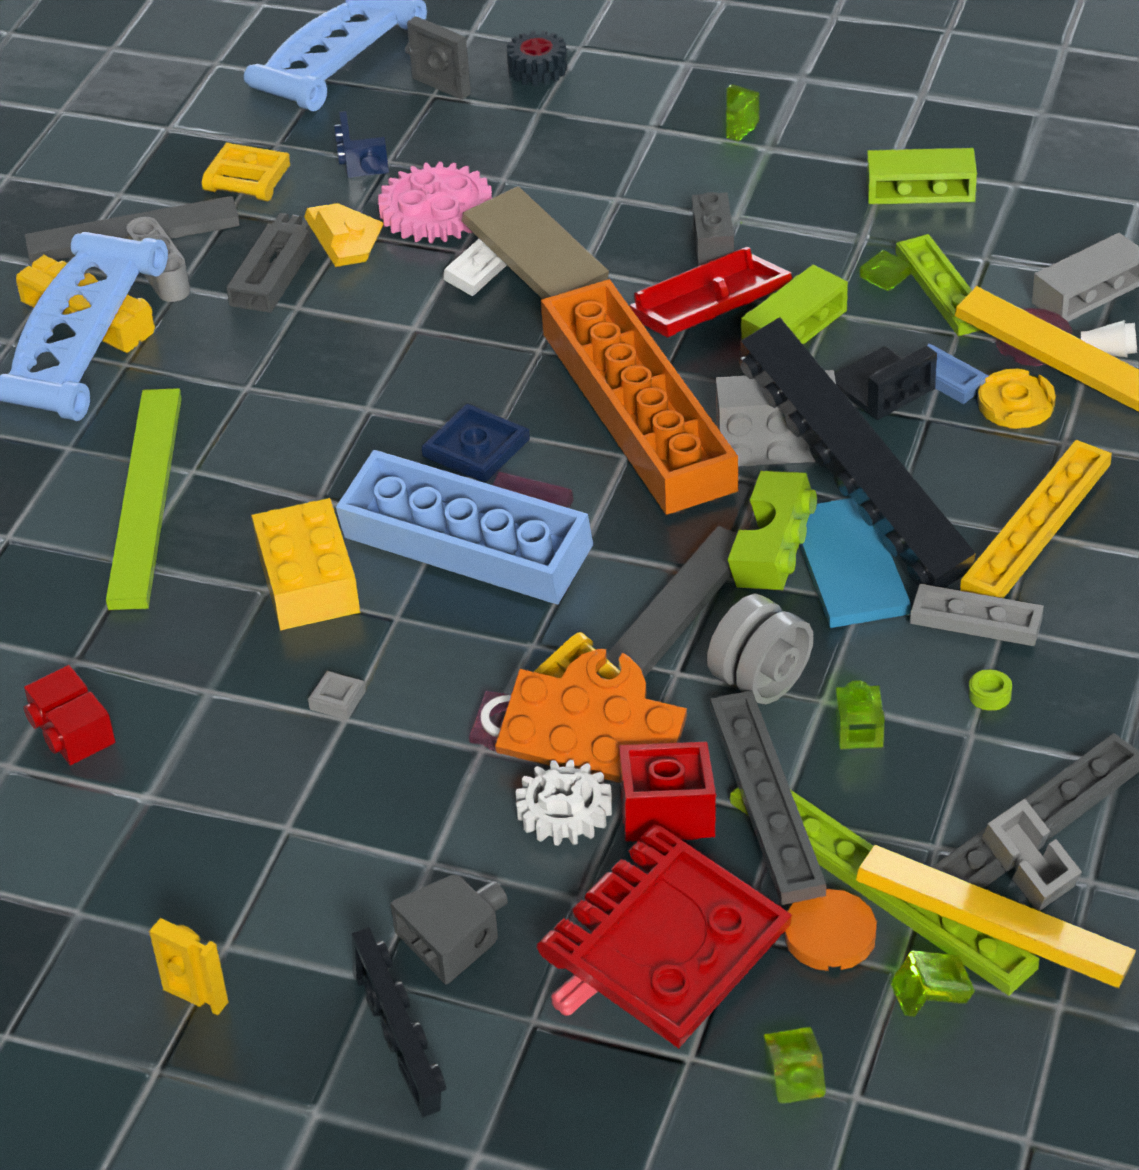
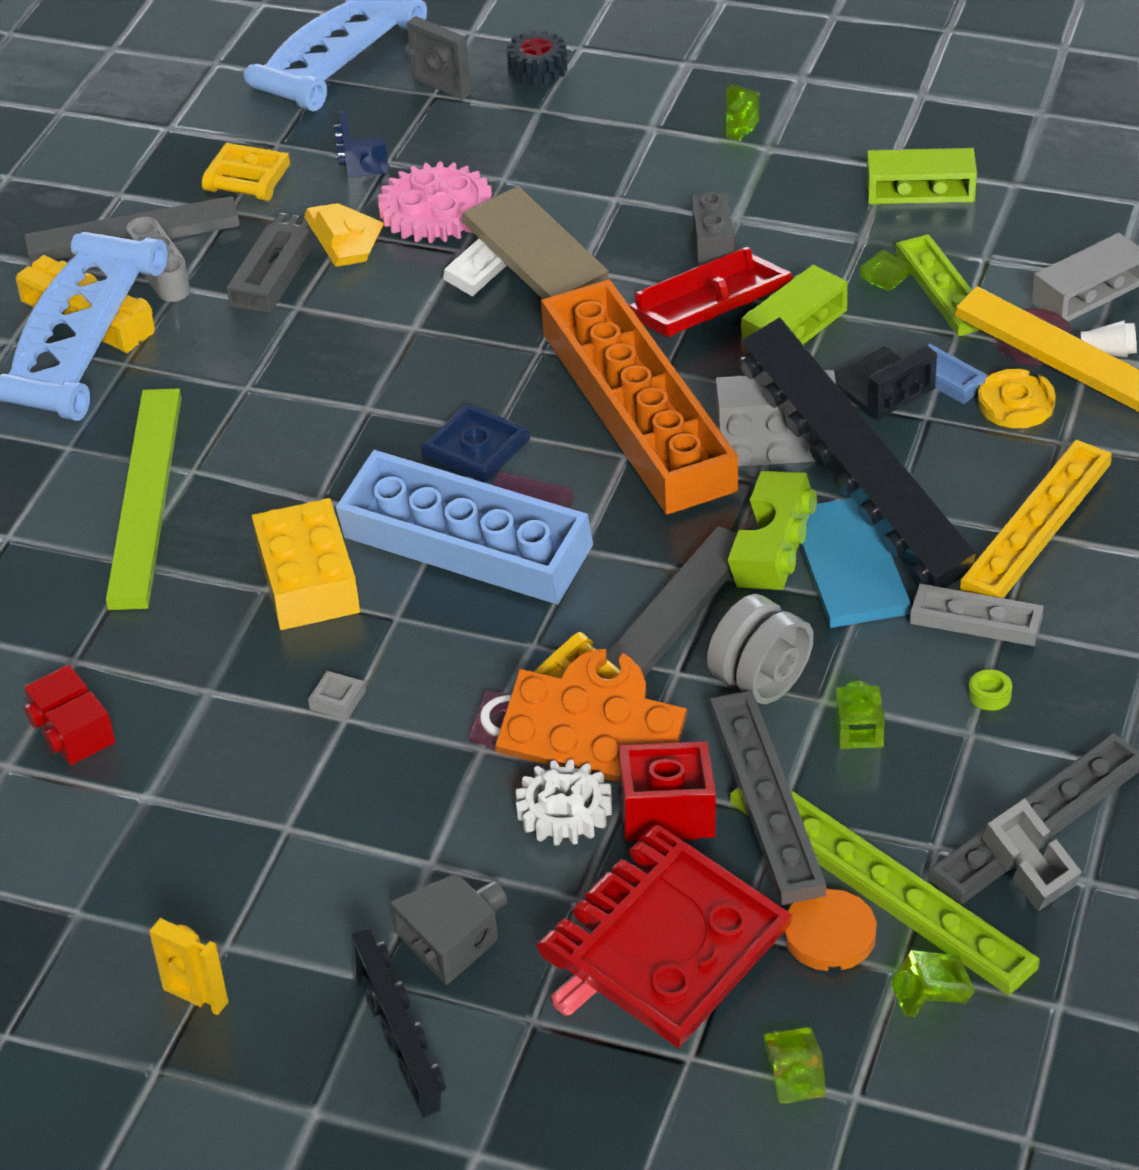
(996, 916): yellow tile -> none

